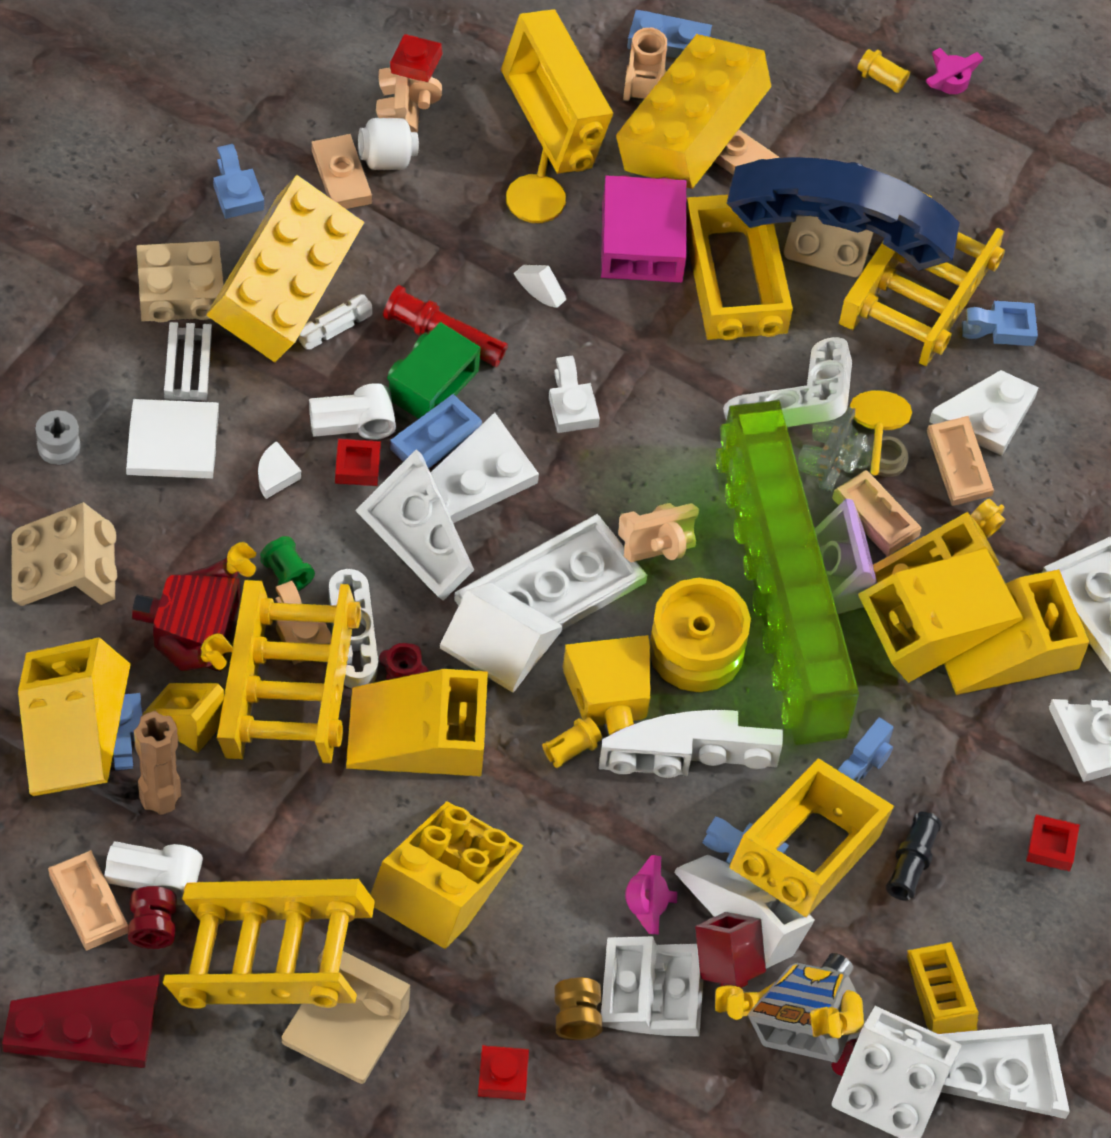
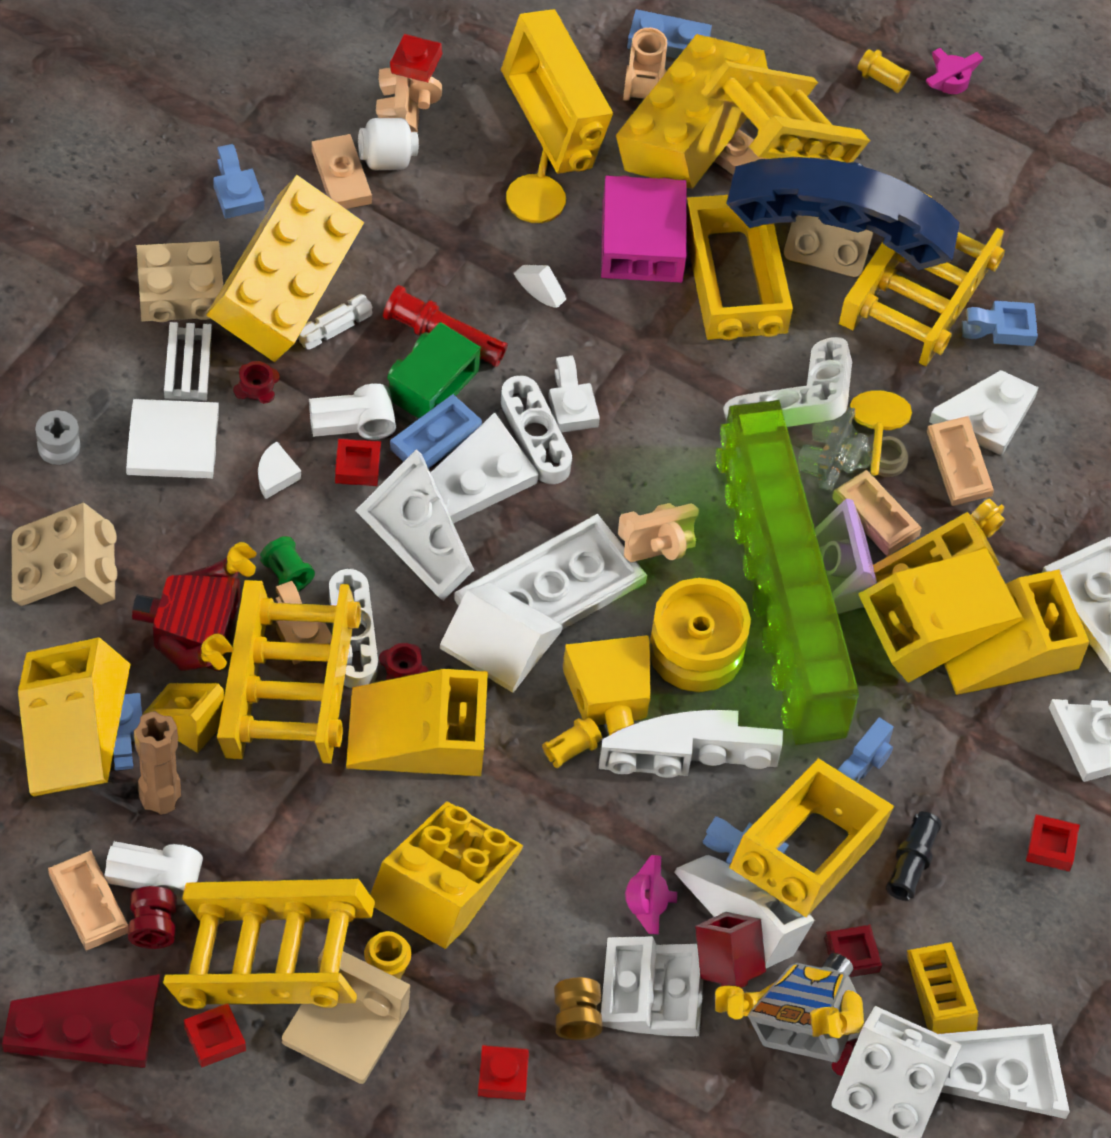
(214, 1035): none -> red plate
(256, 373): none -> dark red plate
(388, 953): none -> yellow cone
(536, 412): none -> white beam
(783, 114): none -> yellow fence
(857, 946): none -> dark red tile

